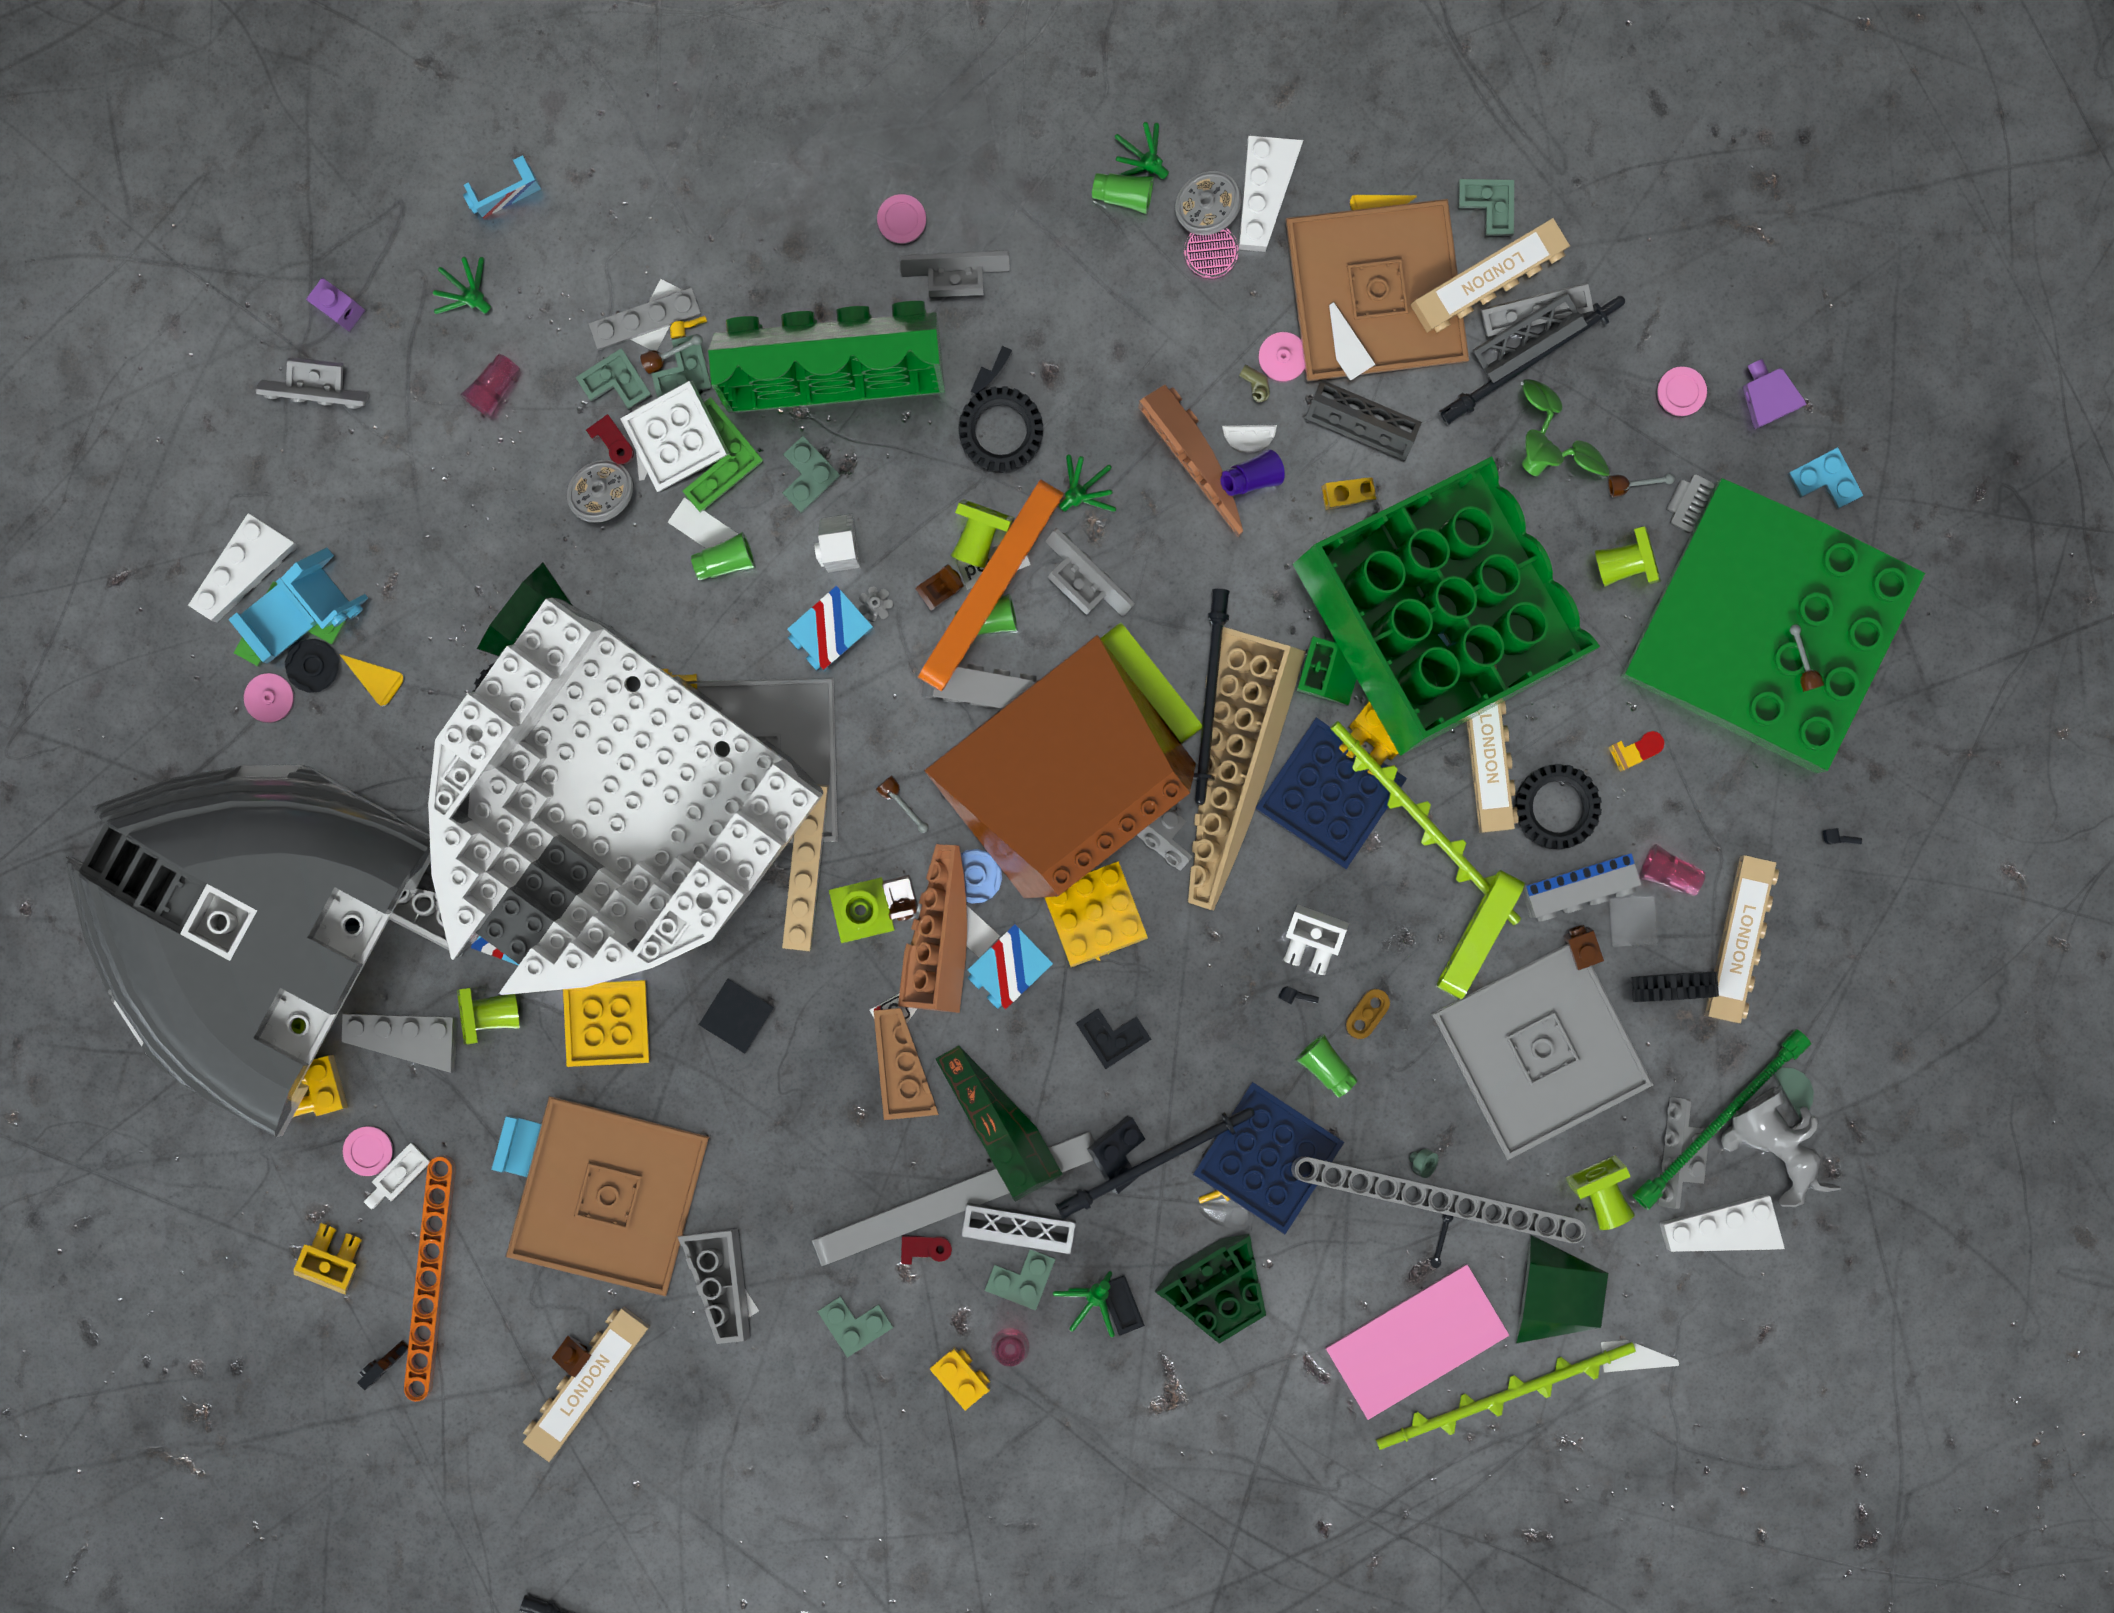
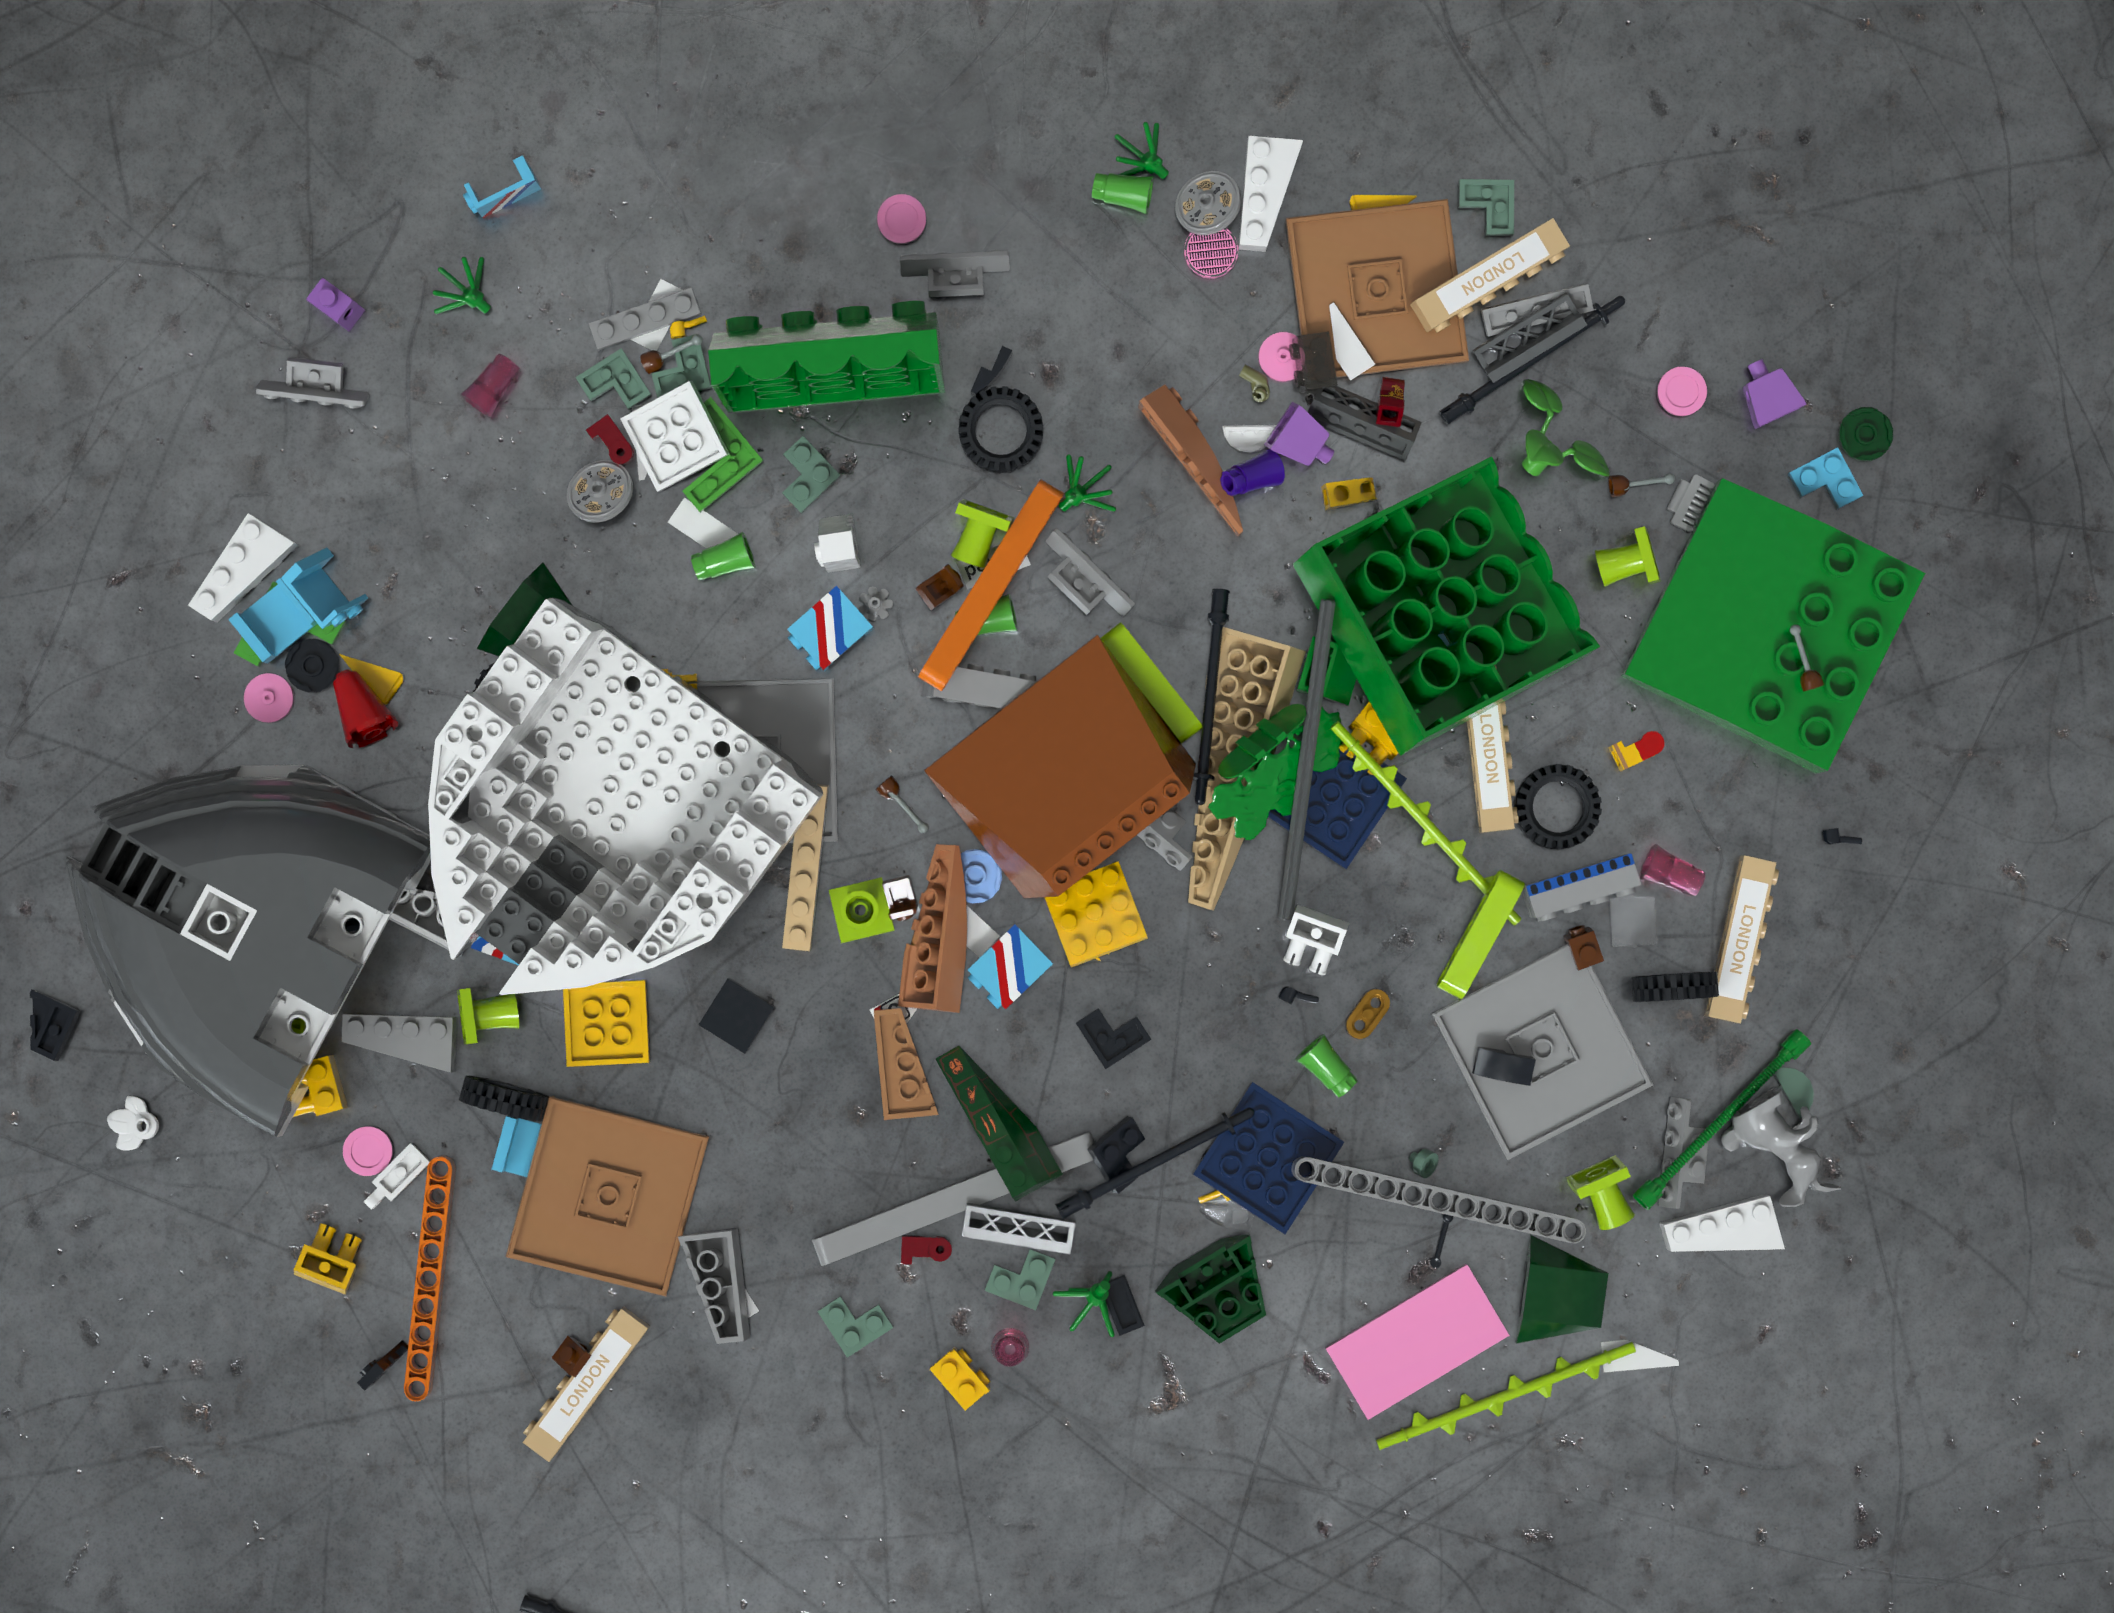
(50, 1025): none -> black wing
(129, 1121): none -> white plate
(361, 710): none -> red cone
(503, 1098): none -> black tyre
(1274, 780): none -> green plant
(1300, 437): none -> medium lavender torso
(1306, 758): none -> dark grey axle
(1313, 361): none -> clear smoke bracket
(1391, 399): none -> dark red leg
(1504, 1066): none -> black slope
(1865, 434): none -> dark green tile

